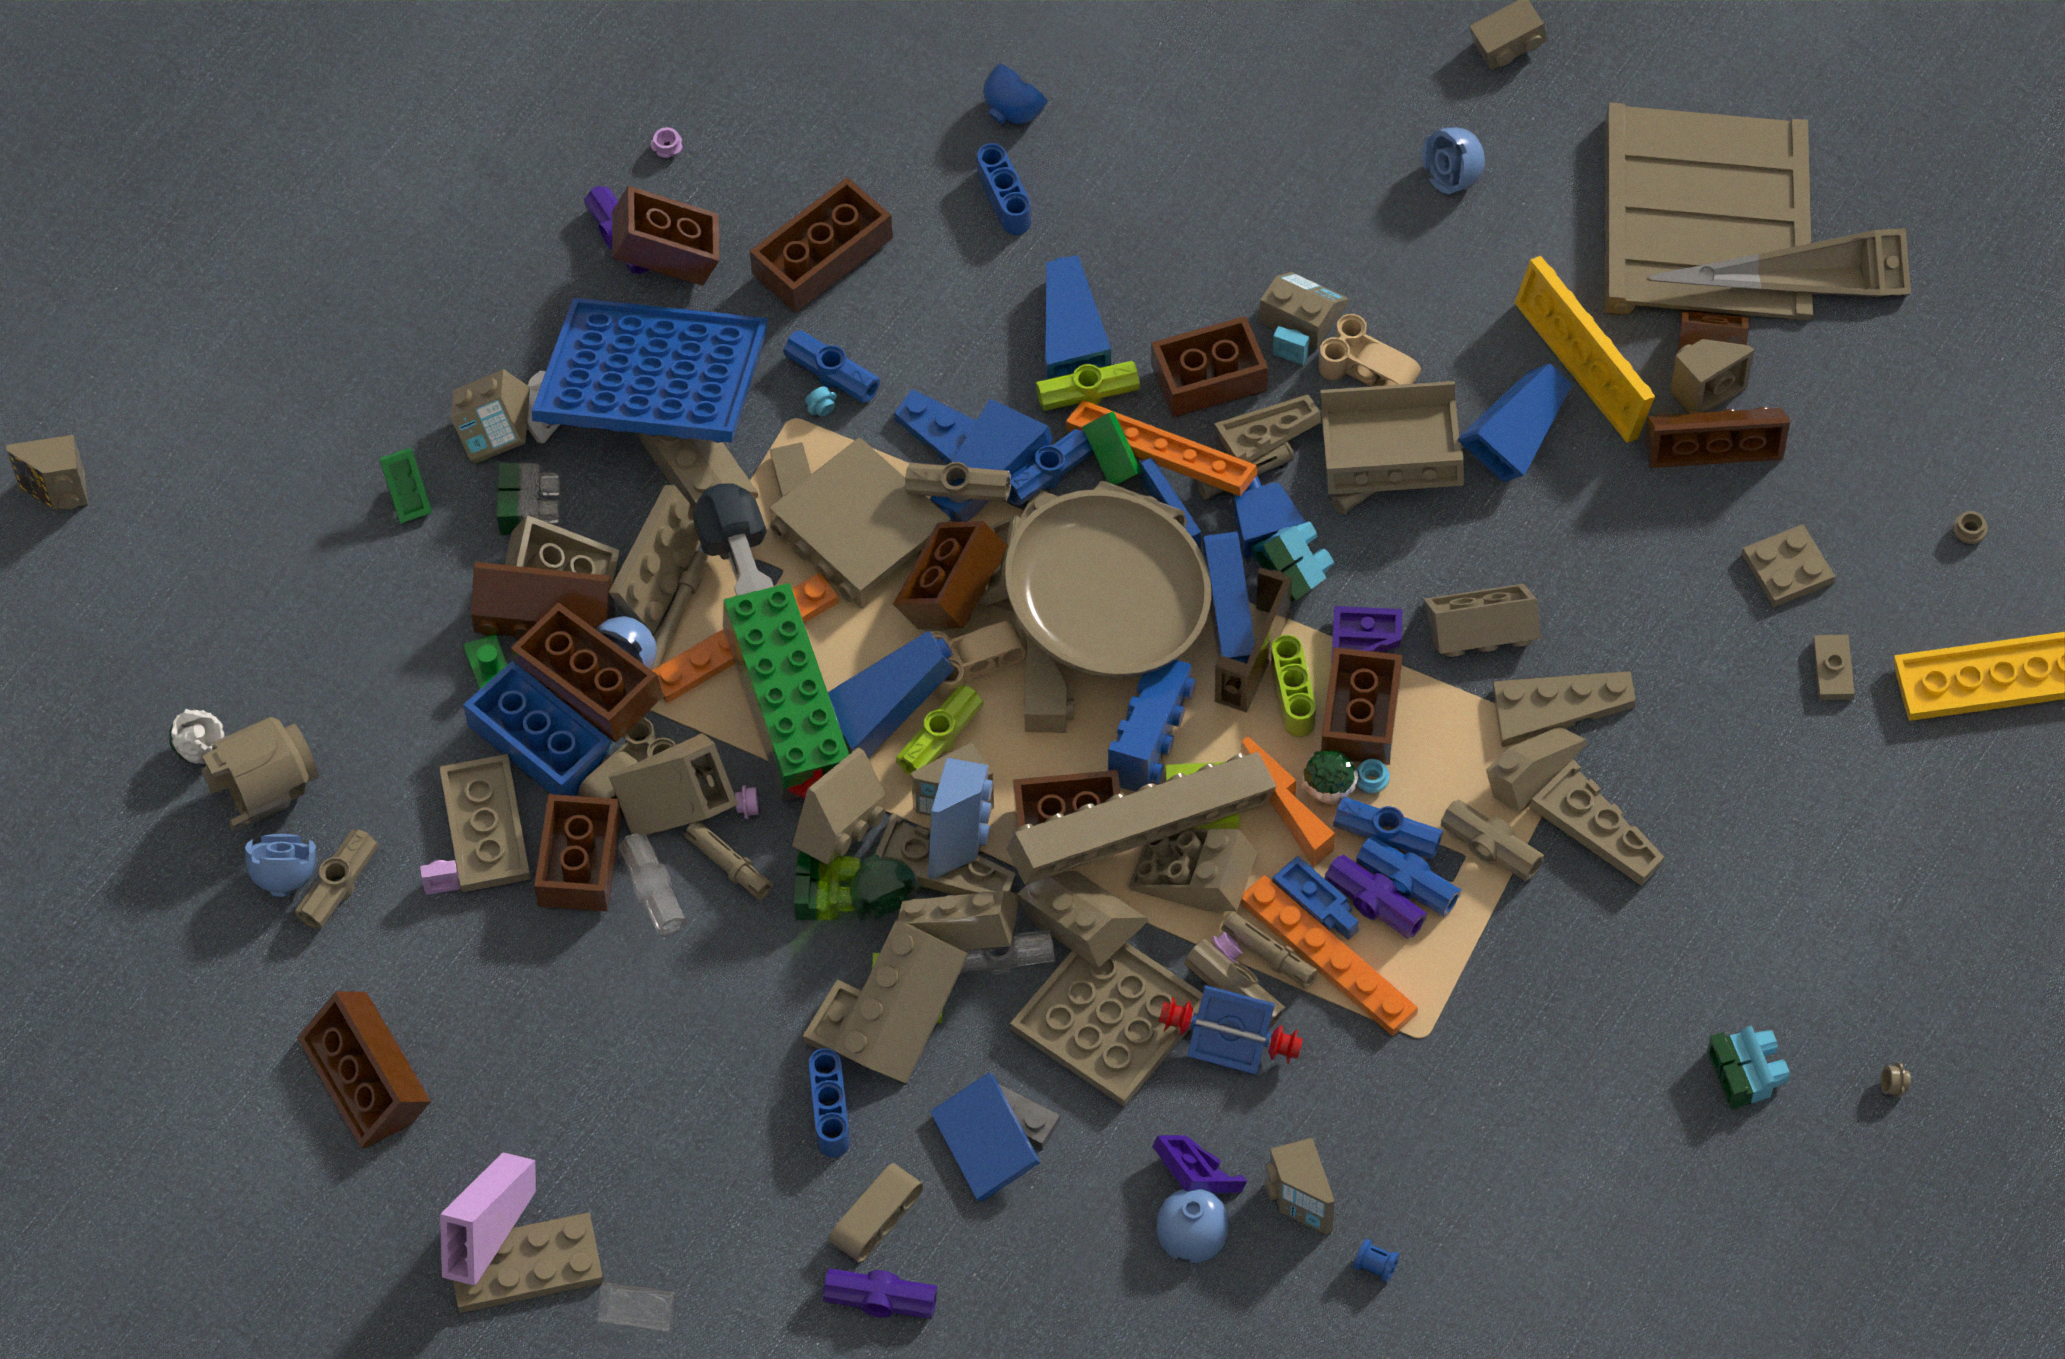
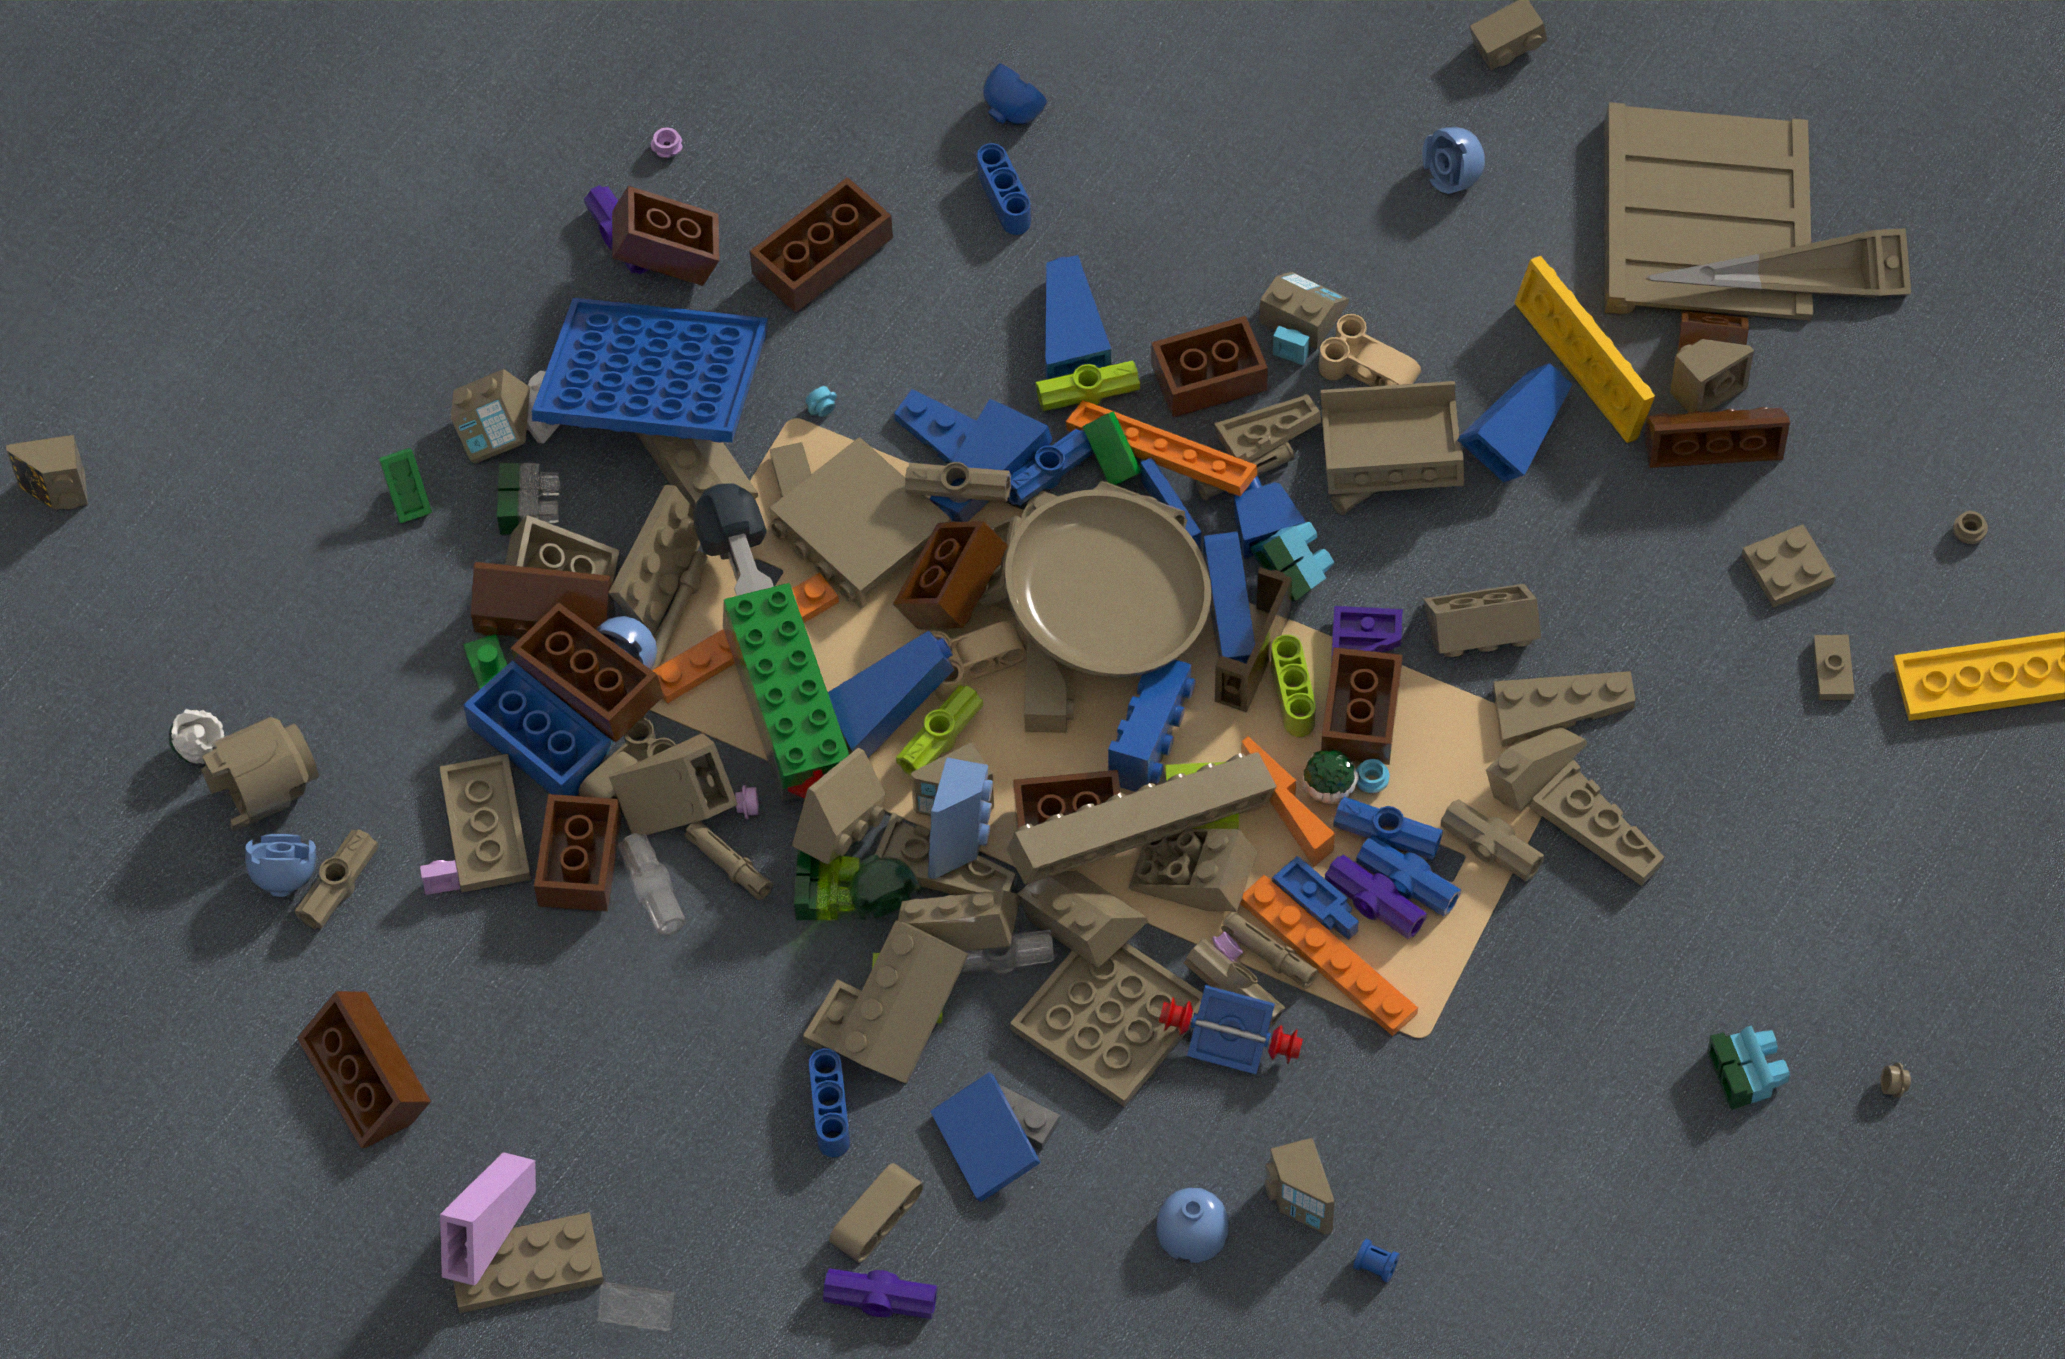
(817, 359): blue piece -> none
(1194, 1166): dark purple wing -> none

